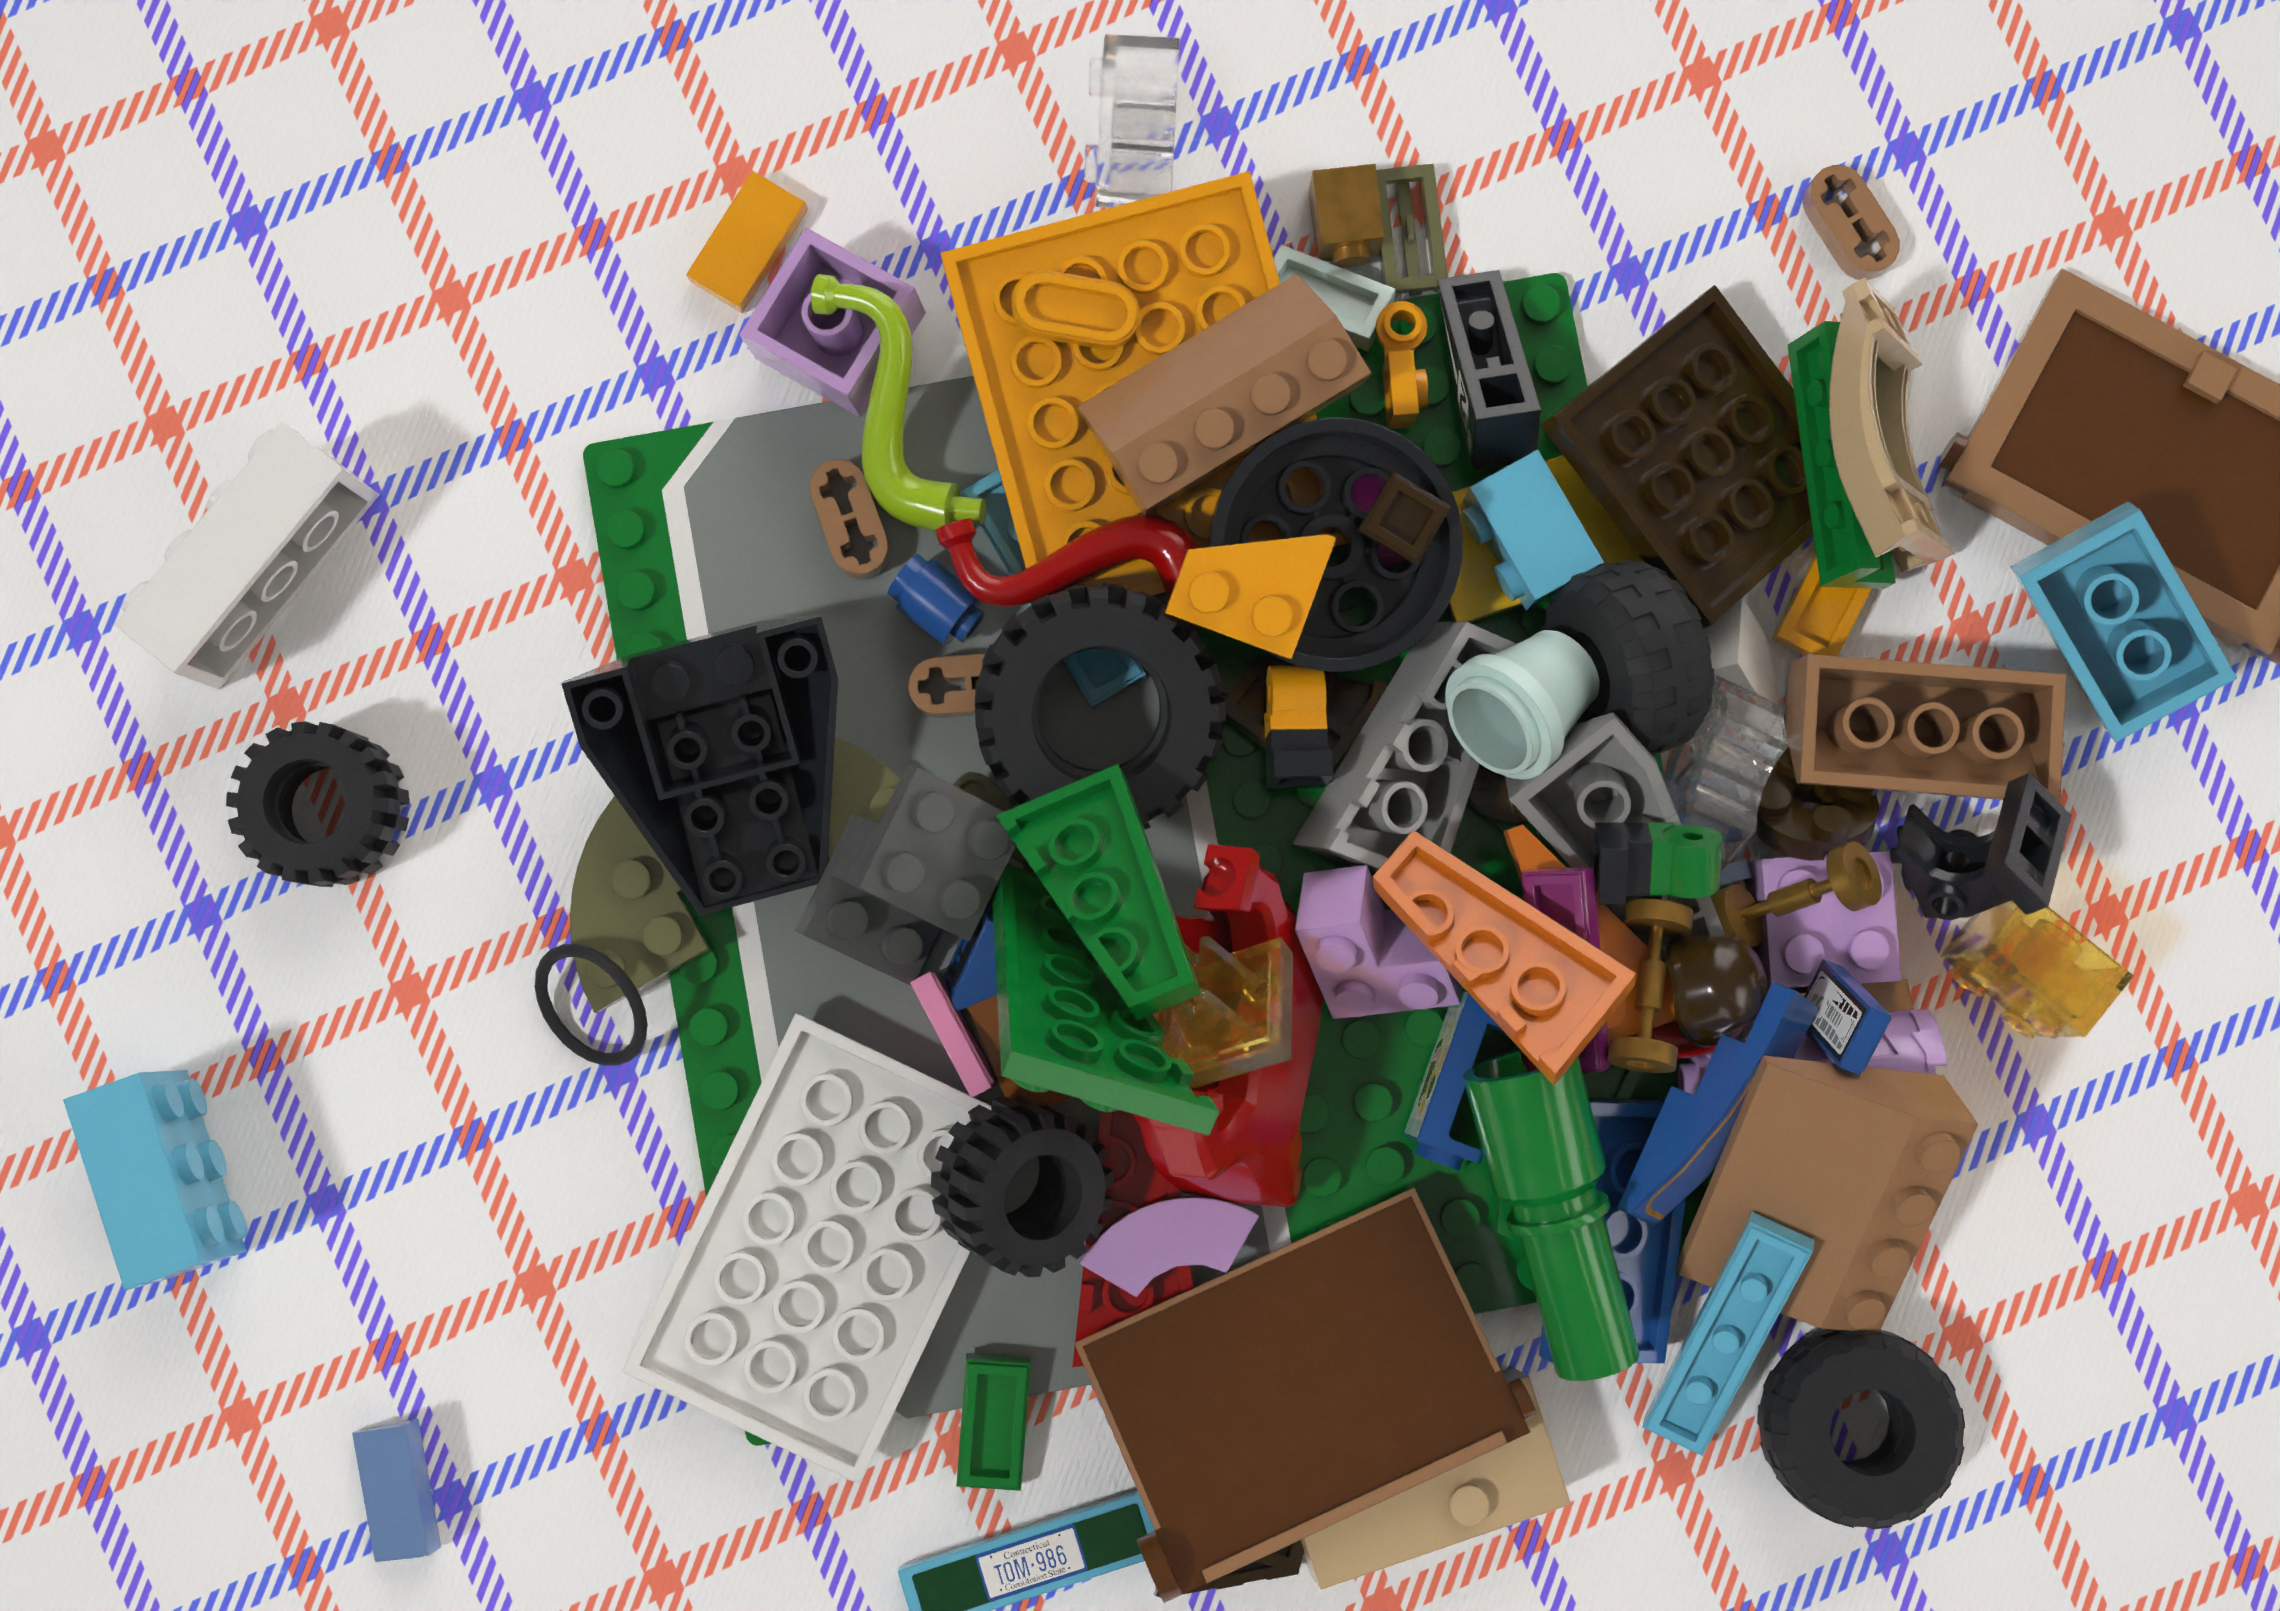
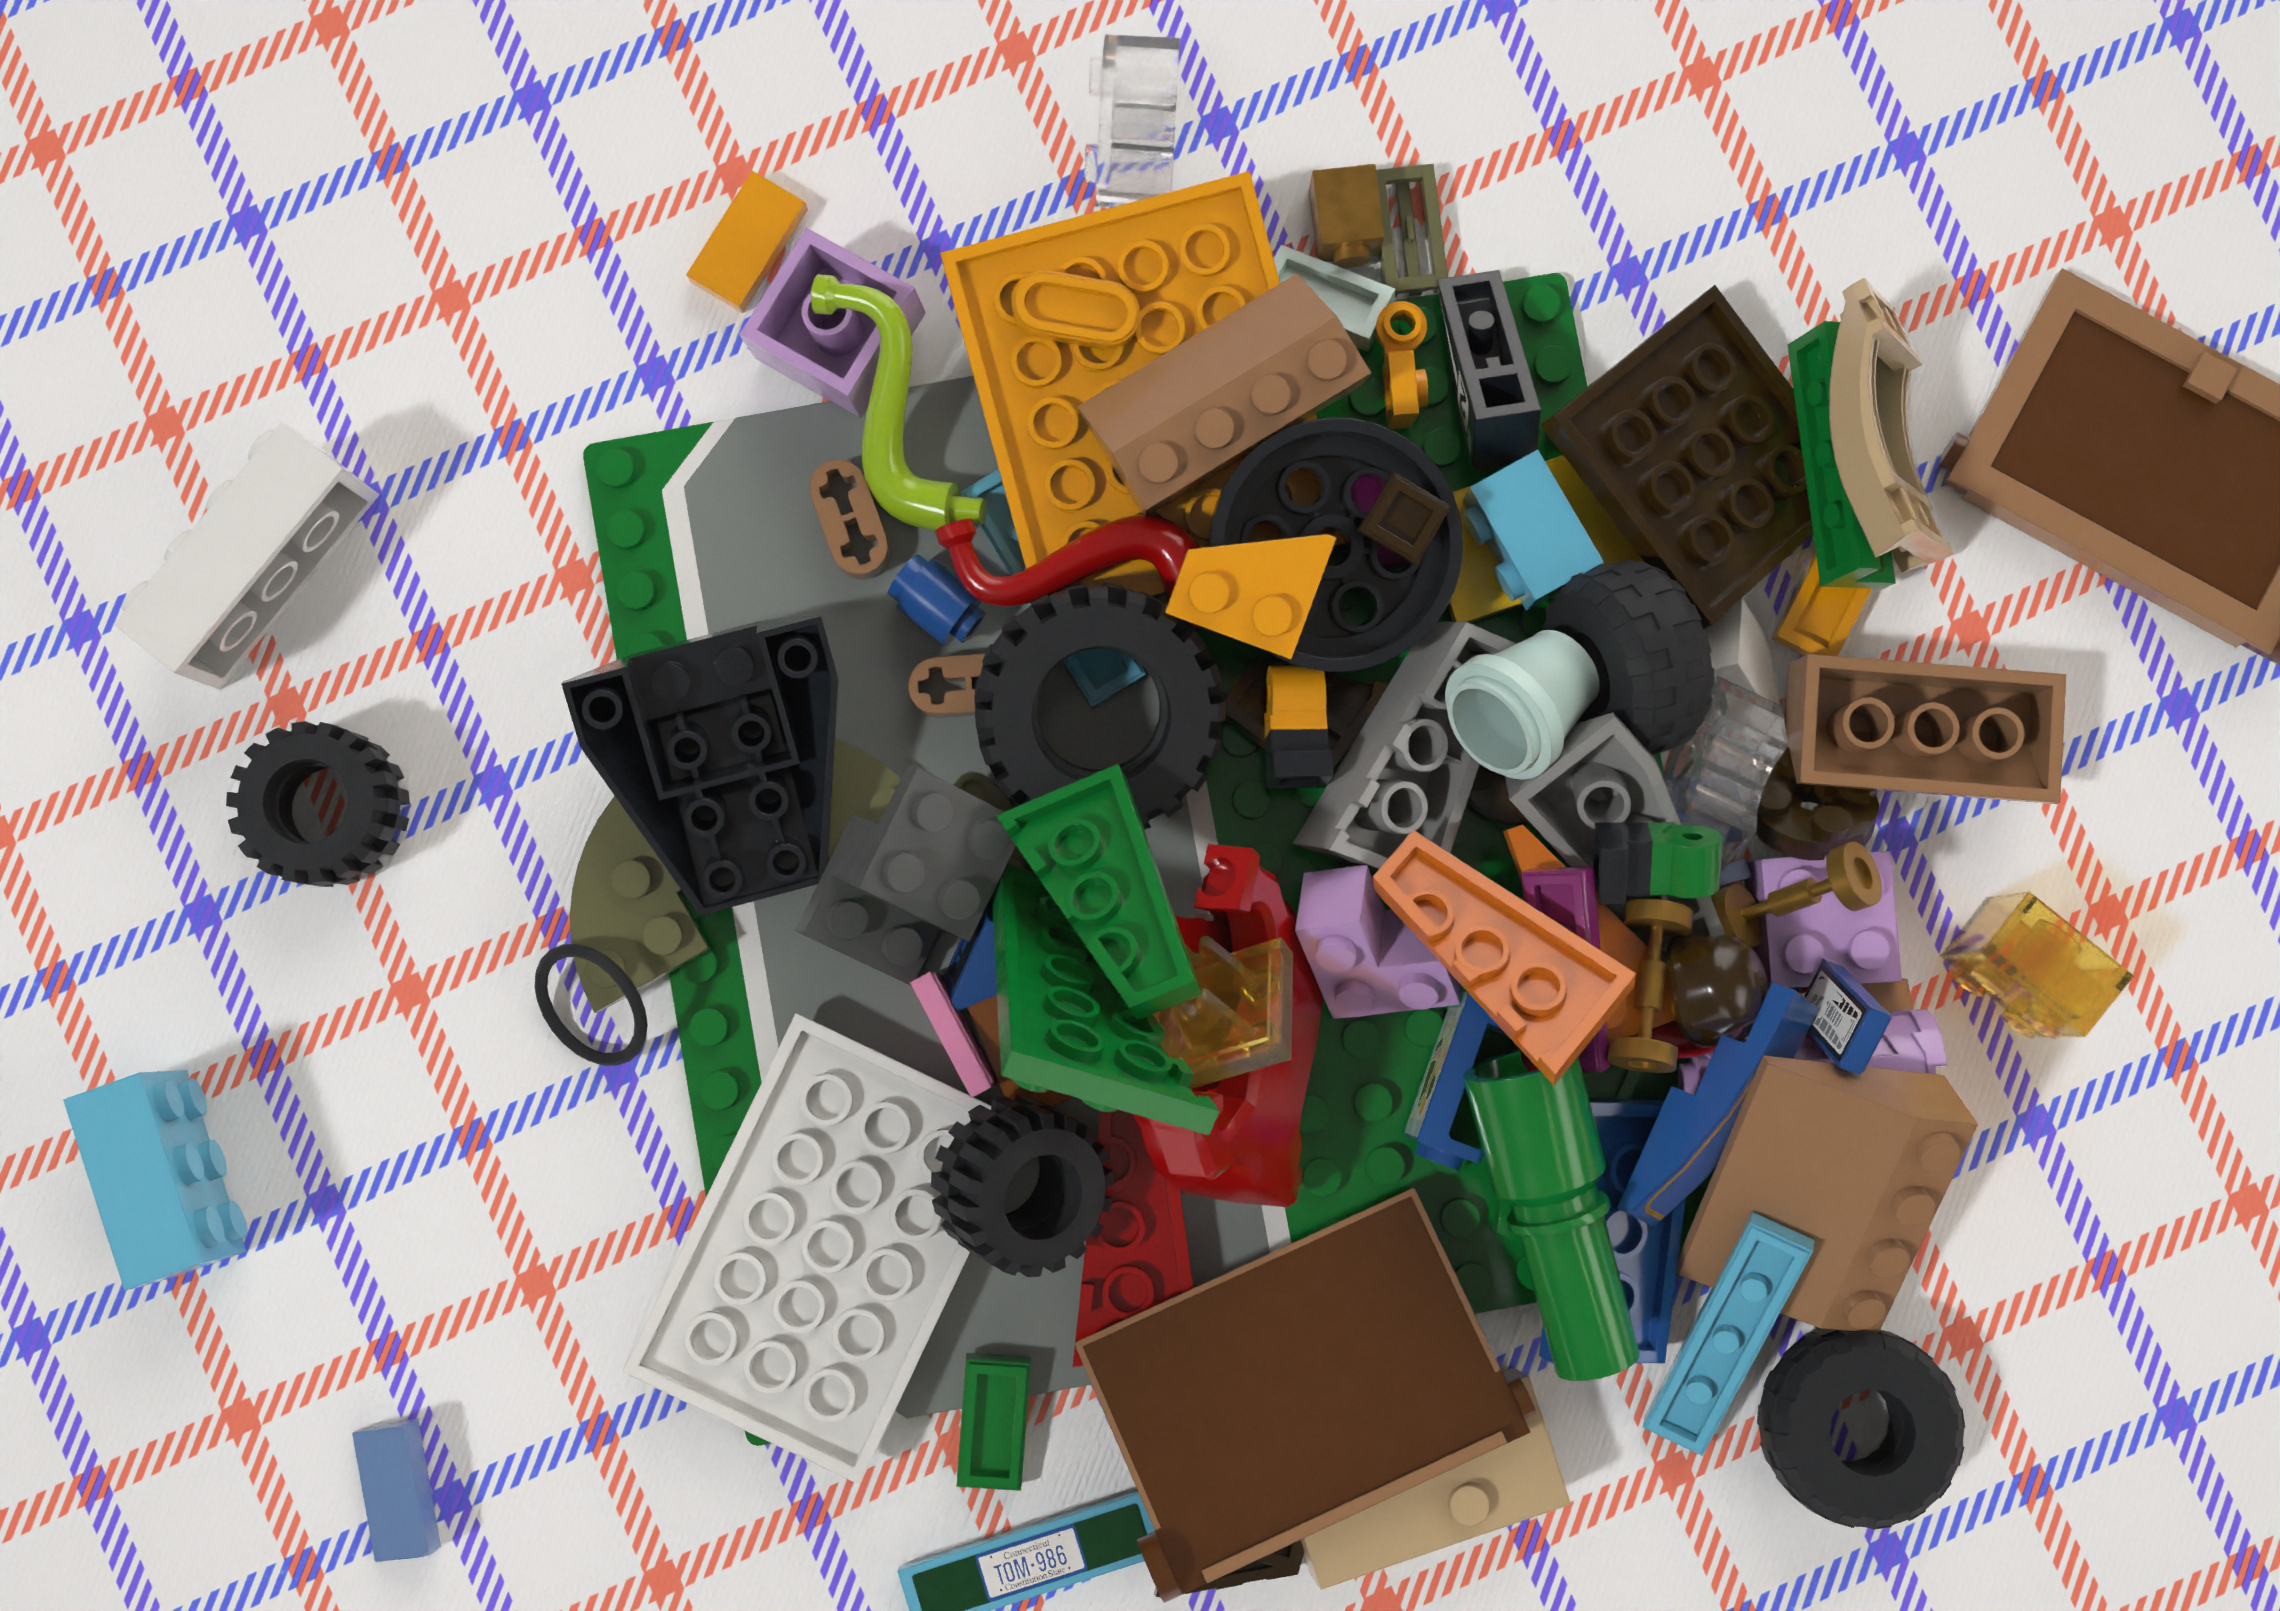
(1168, 1236): lavender tile -> none
(1857, 219): medium nougat beam -> none
(1967, 874): black tile -> none
(2123, 621): medium azure brick -> none

